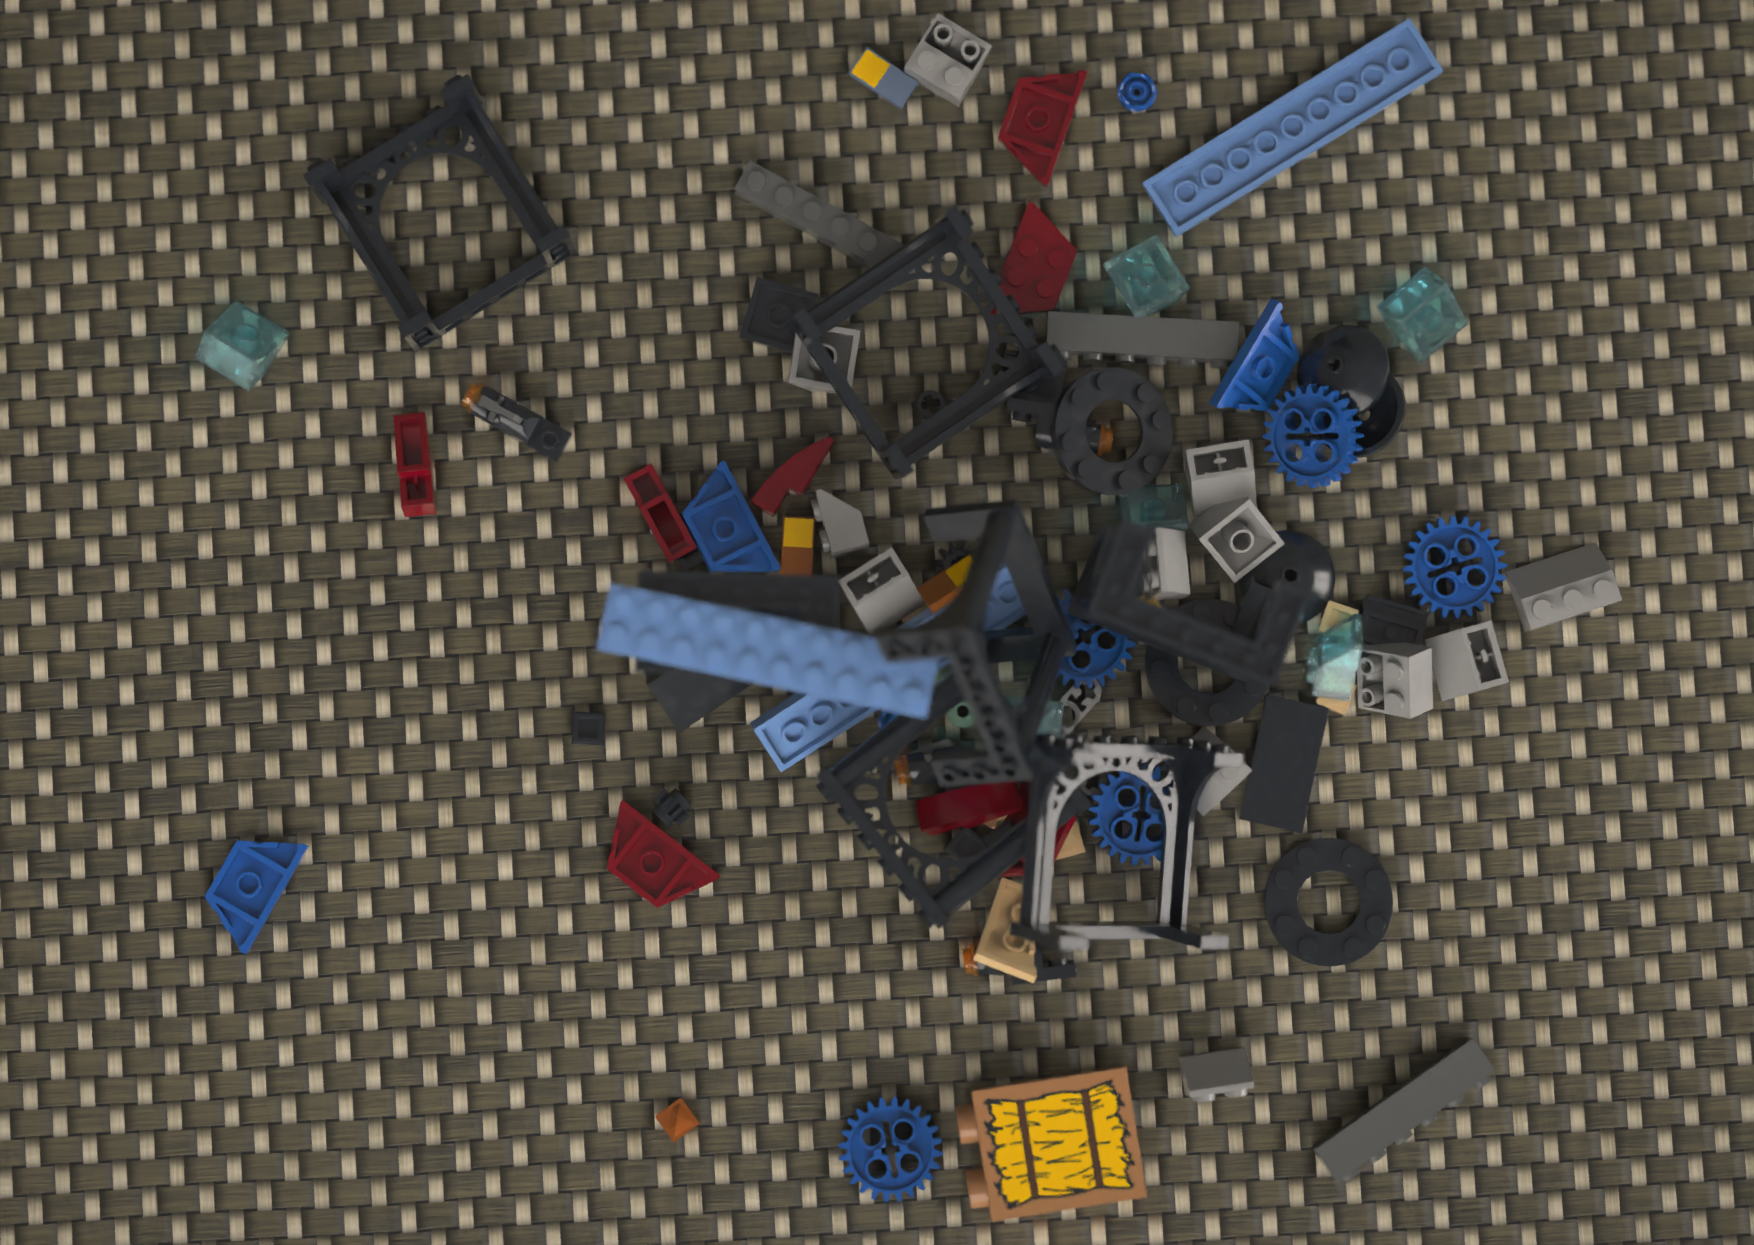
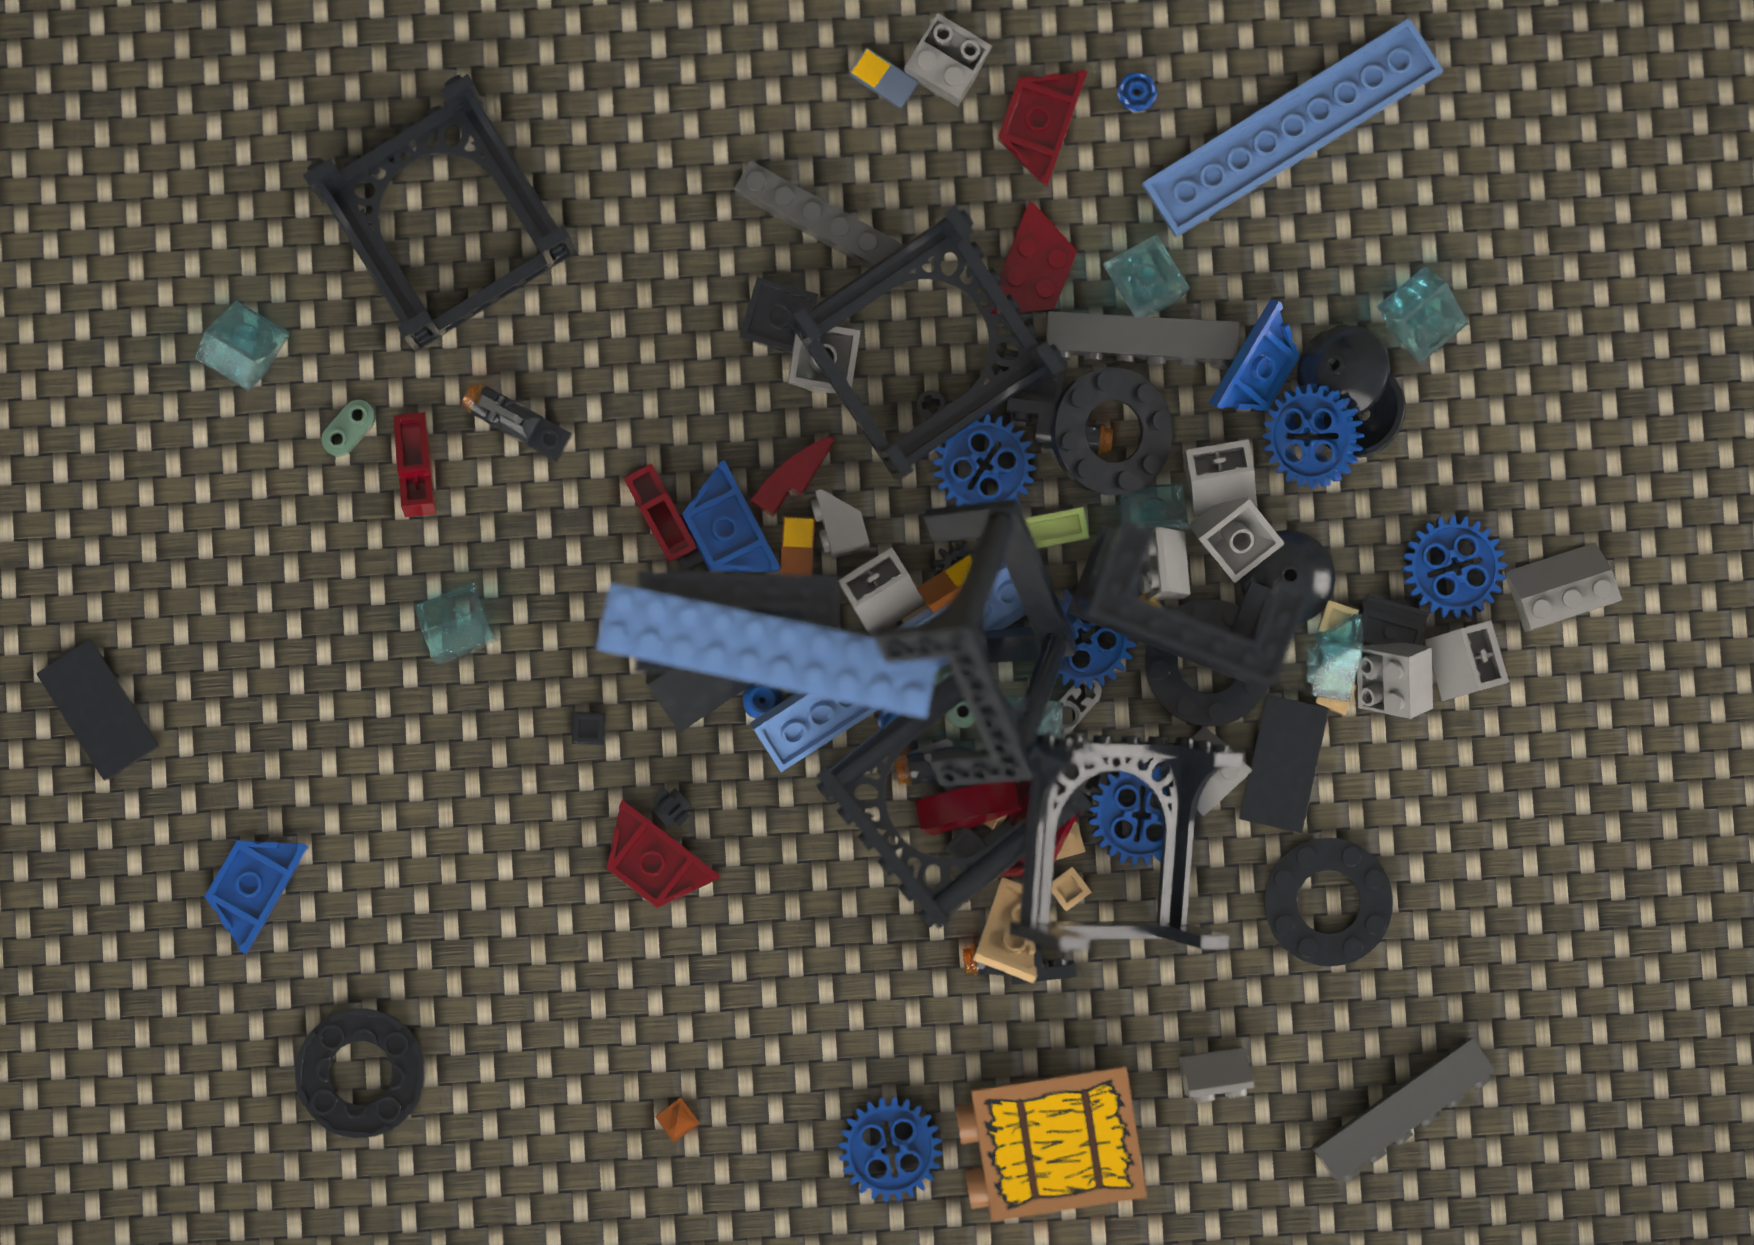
(98, 710): none -> black tile
(327, 1106): none -> black plate
(351, 430): none -> sand green plate
(455, 623): none -> clear light blue slope
(754, 693): none -> blue plate
(959, 450): none -> blue gear
(1058, 527): none -> yellowish green tile
(1069, 889): none -> tan plate

